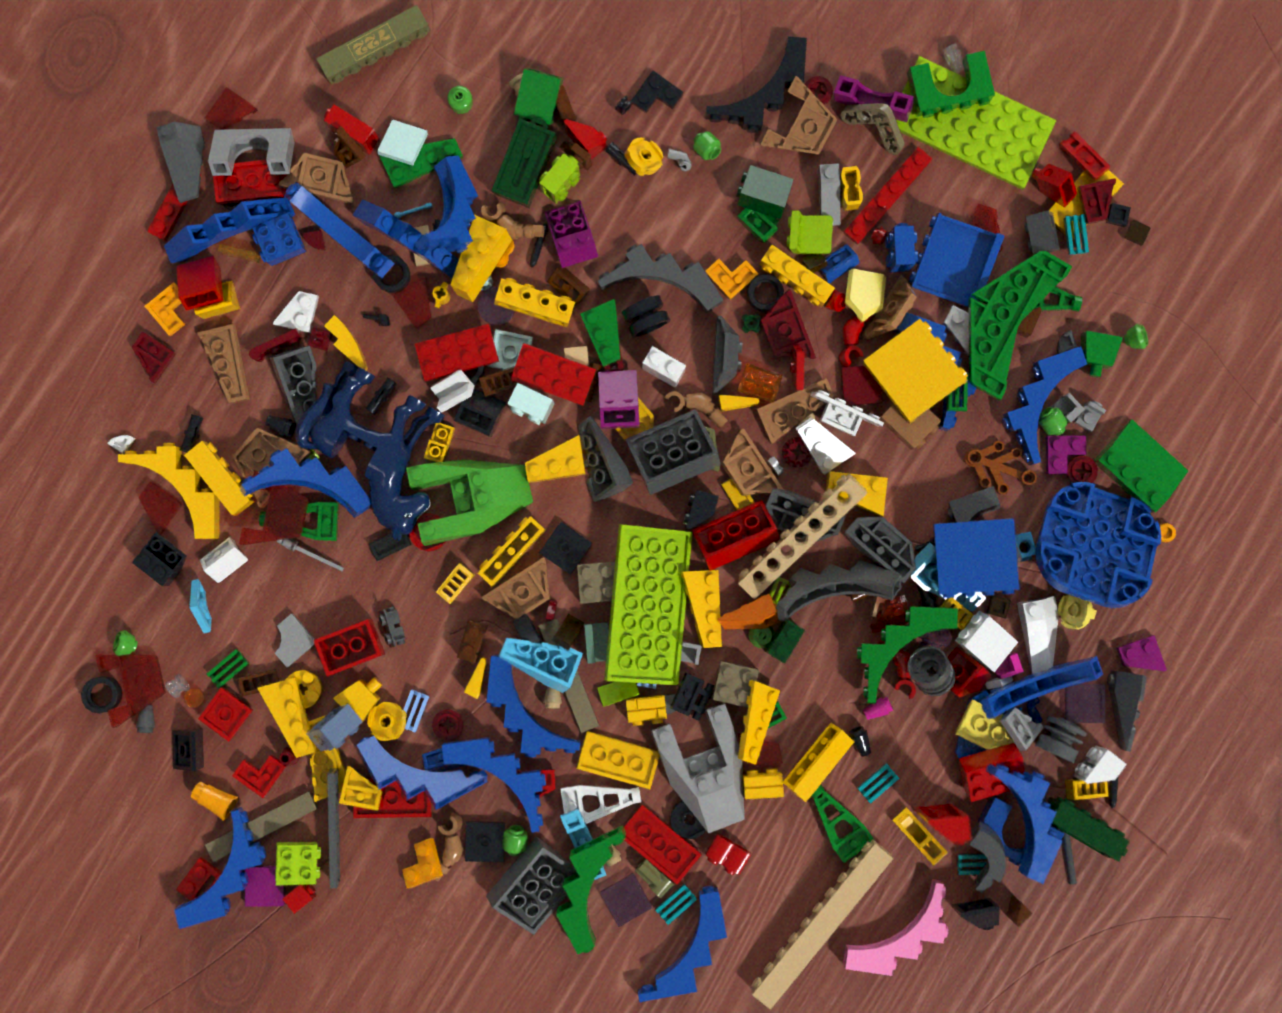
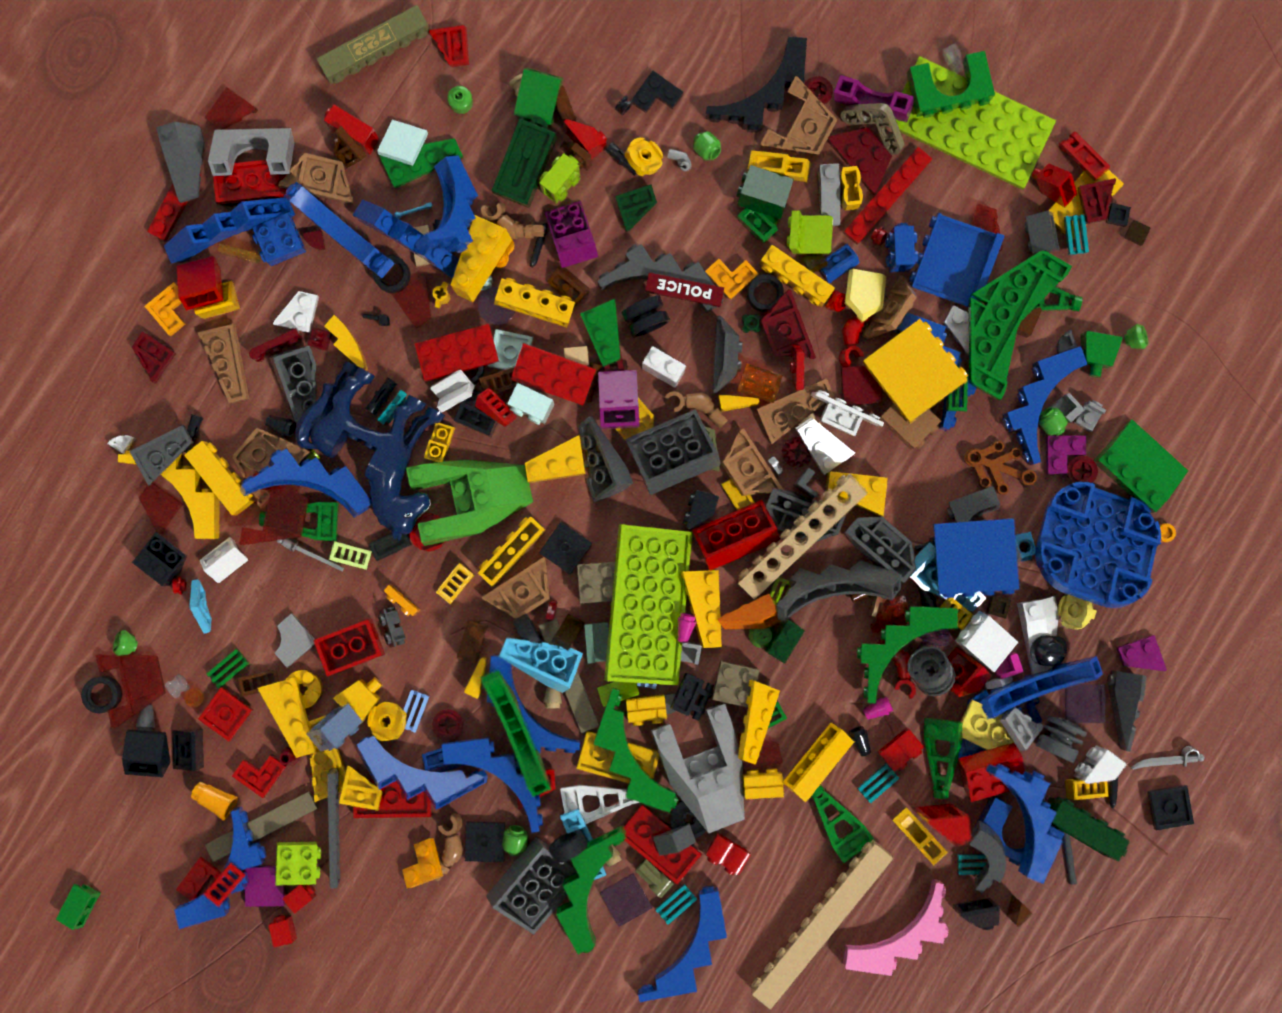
(78, 906): none -> green hinge
(145, 753): none -> black slope
(160, 453): none -> dark grey wing
(179, 585): none -> red plate
(213, 898): none -> red slope
(282, 930): none -> red brick
(364, 565): none -> yellowish green slope
(388, 414): none -> teal wing
(407, 606): none -> light orange plate
(452, 44): none -> red wing
(490, 404): none -> red slope
(518, 732): none -> green arch
(568, 846): none -> black tyre
(635, 205): none -> dark green wing
(641, 786): none -> green arch
(674, 840): none -> dark grey slope
(684, 290): none -> dark red tile
(686, 624): none -> dark pink cone
(781, 164): none -> yellow slope
(803, 480): none -> dark grey panel
(866, 152): none -> dark red wing
(901, 749): none -> red brick
(943, 730): none -> green plate
(1048, 650): none -> black piece
(1170, 807): none -> black plate
(1183, 759): none -> light grey sword

